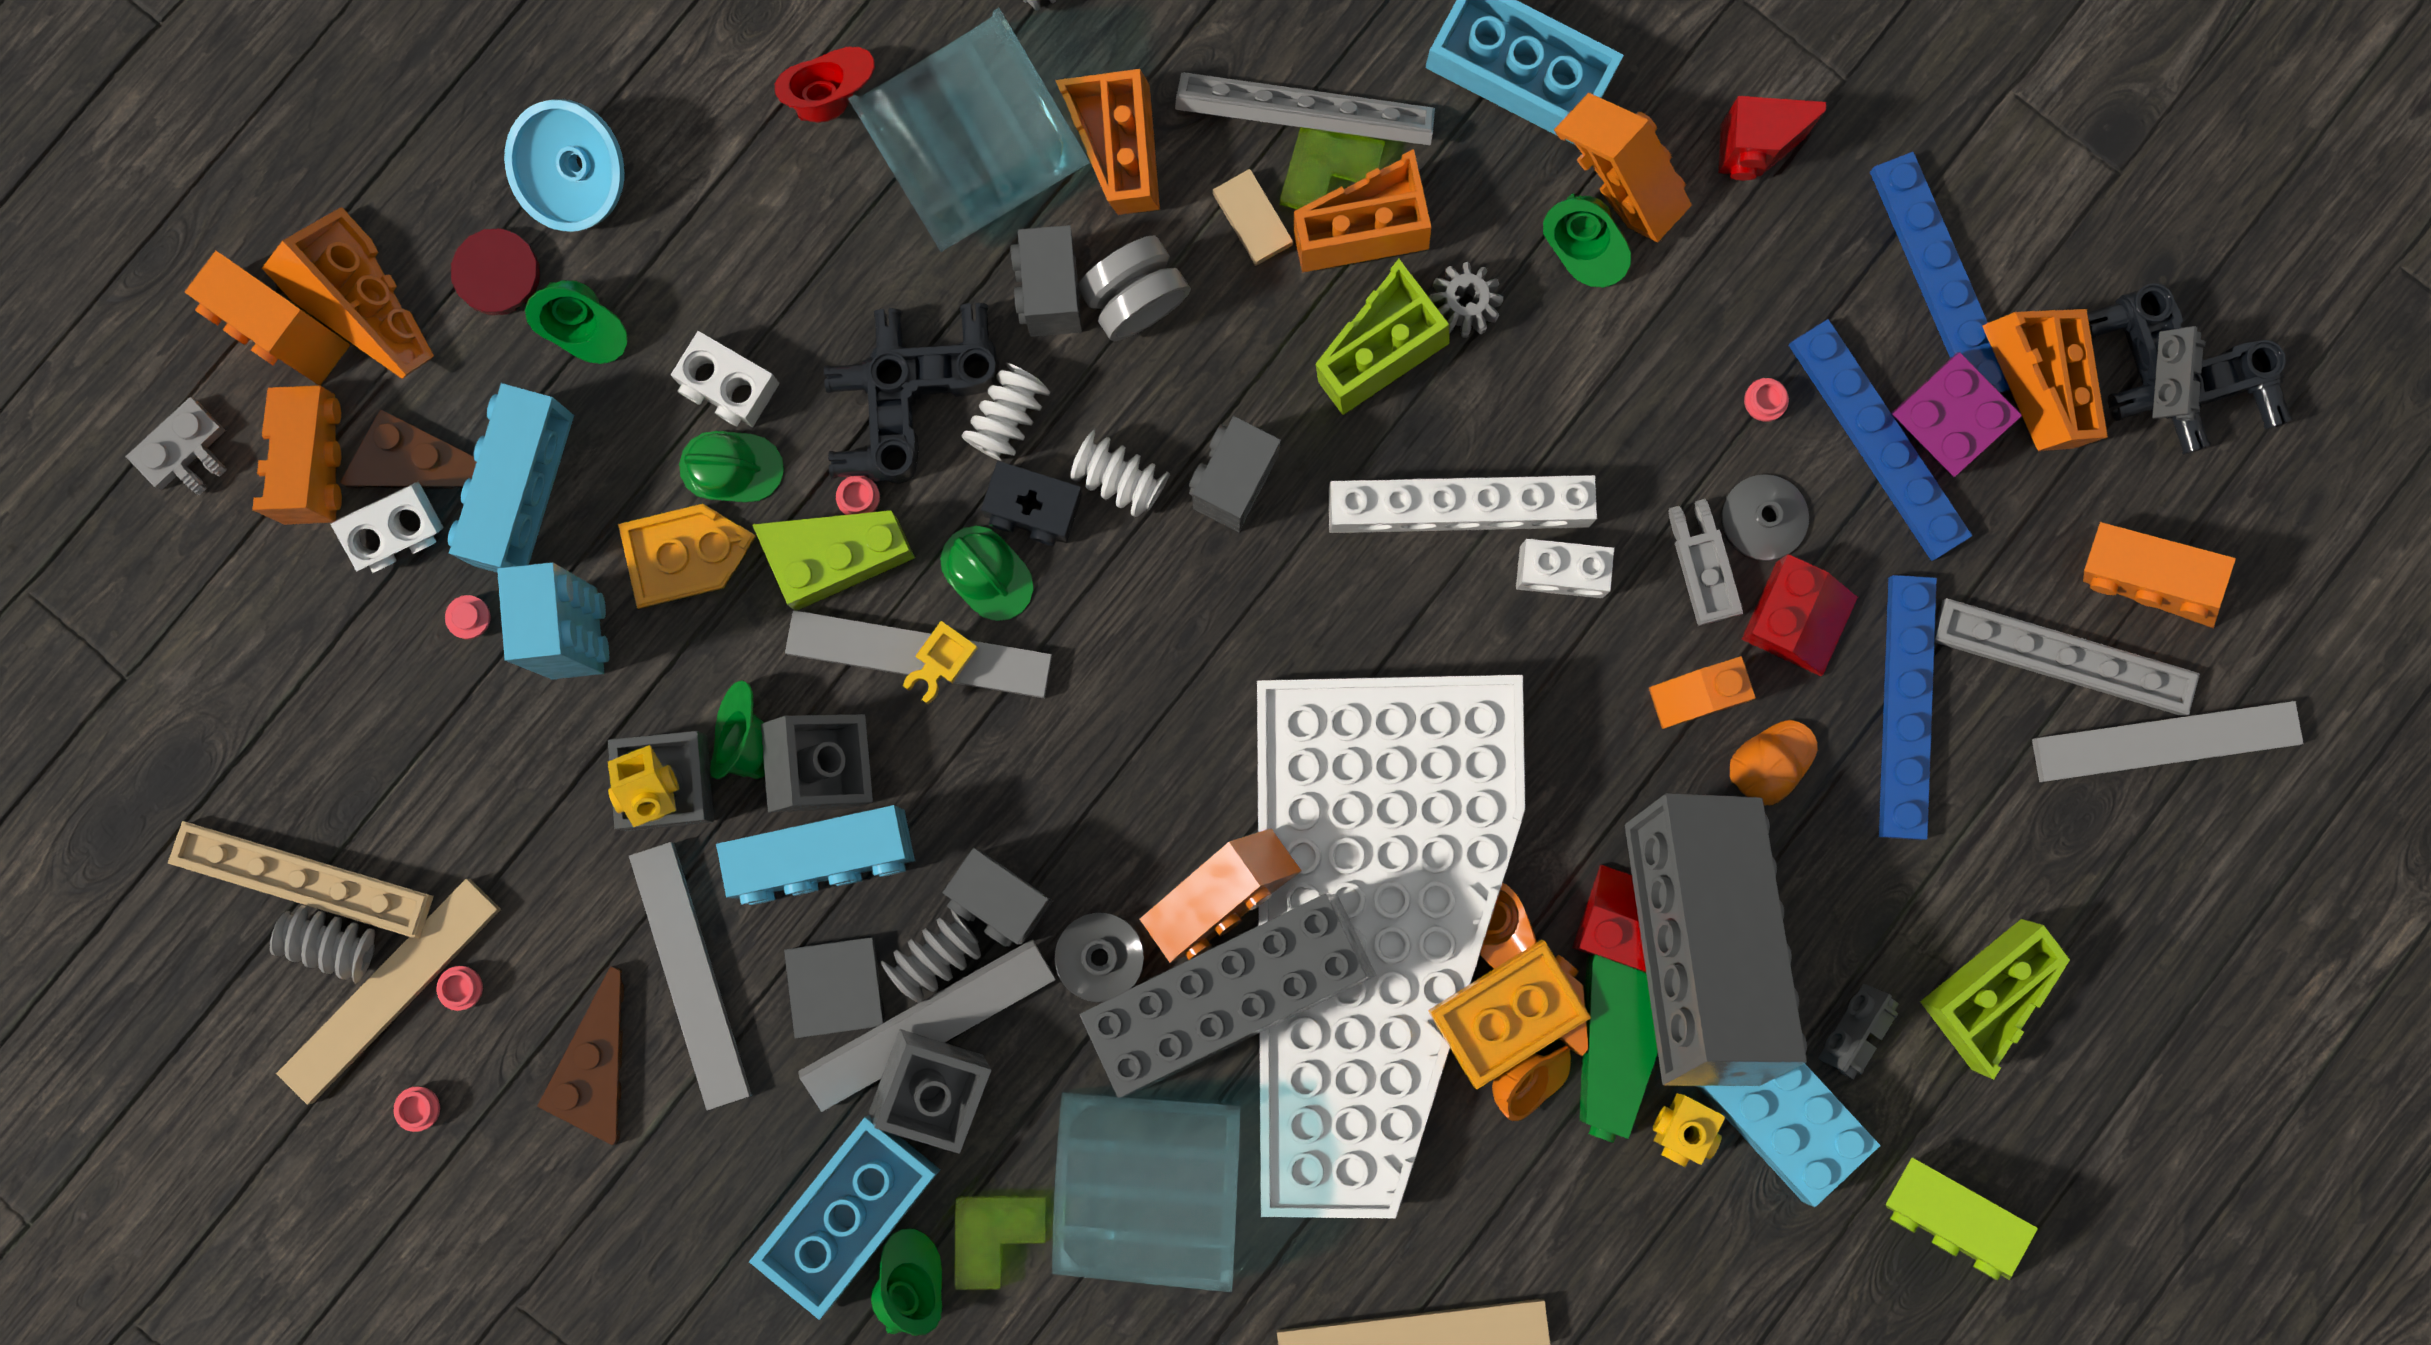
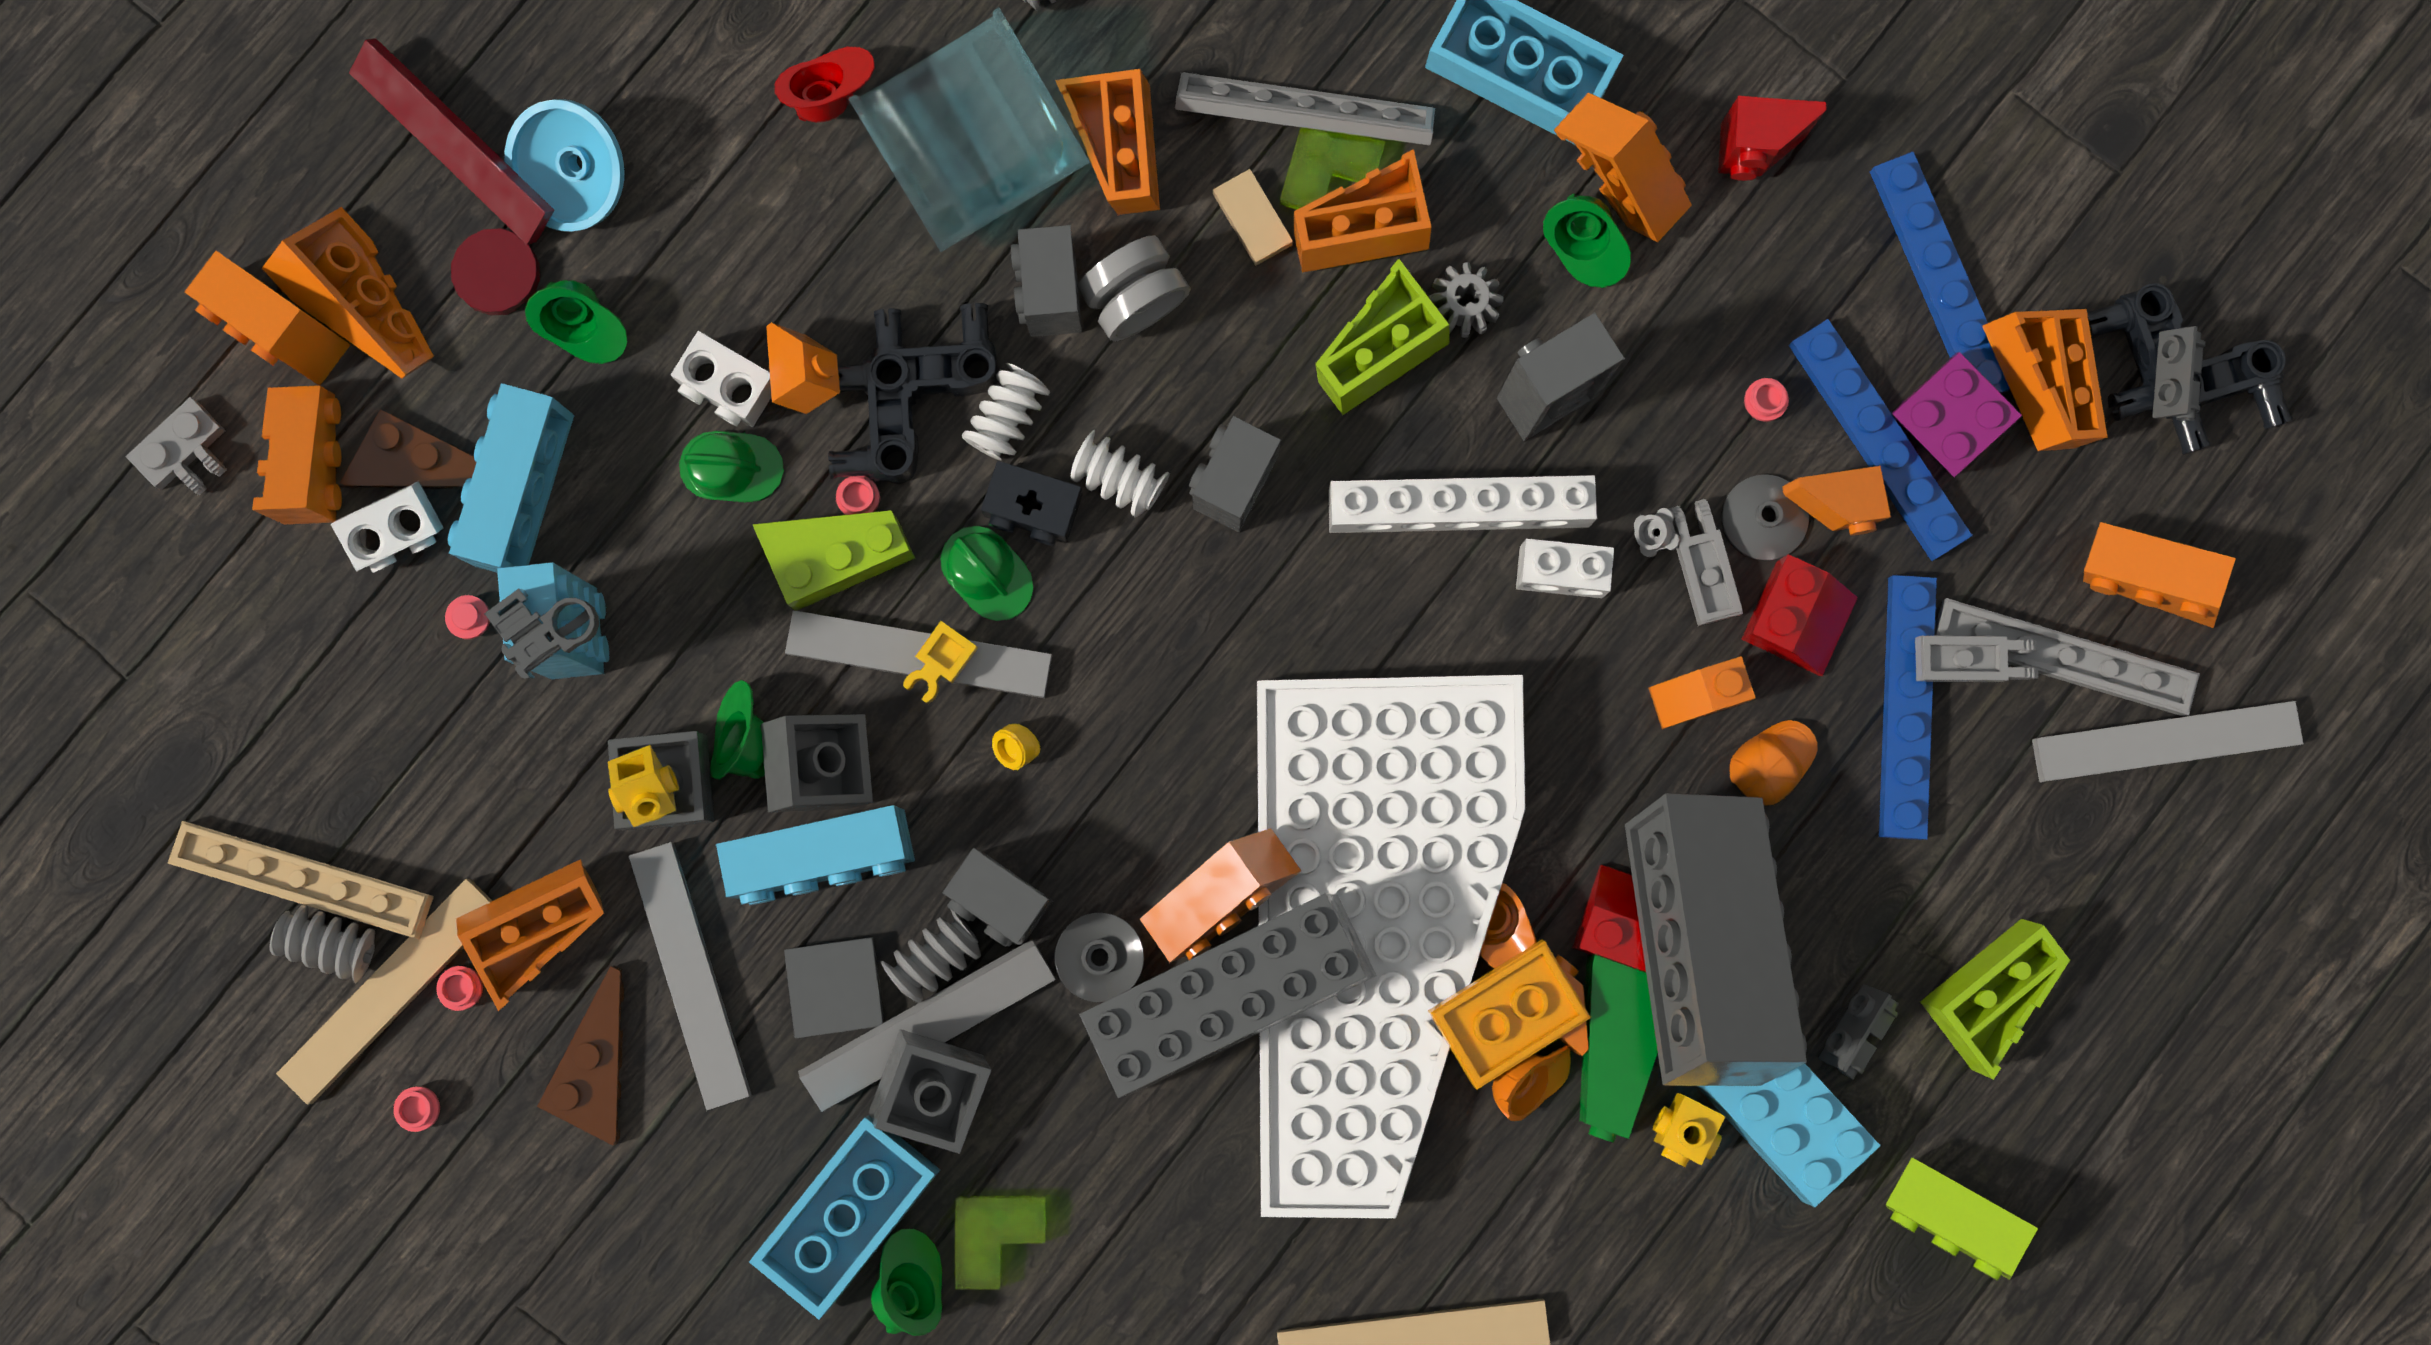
(451, 141): none -> dark red tile
(527, 928): none -> orange wedge
(529, 635): none -> dark grey piece
(681, 553): light orange tile -> none
(800, 370): none -> orange slope
(1015, 746): none -> yellow tile
(1146, 1190): clear light blue windscreen -> none
(1559, 376): none -> dark grey brick
(1644, 532): none -> light grey plate
(1843, 499): none -> orange slope
(1971, 659): none -> light grey hinge

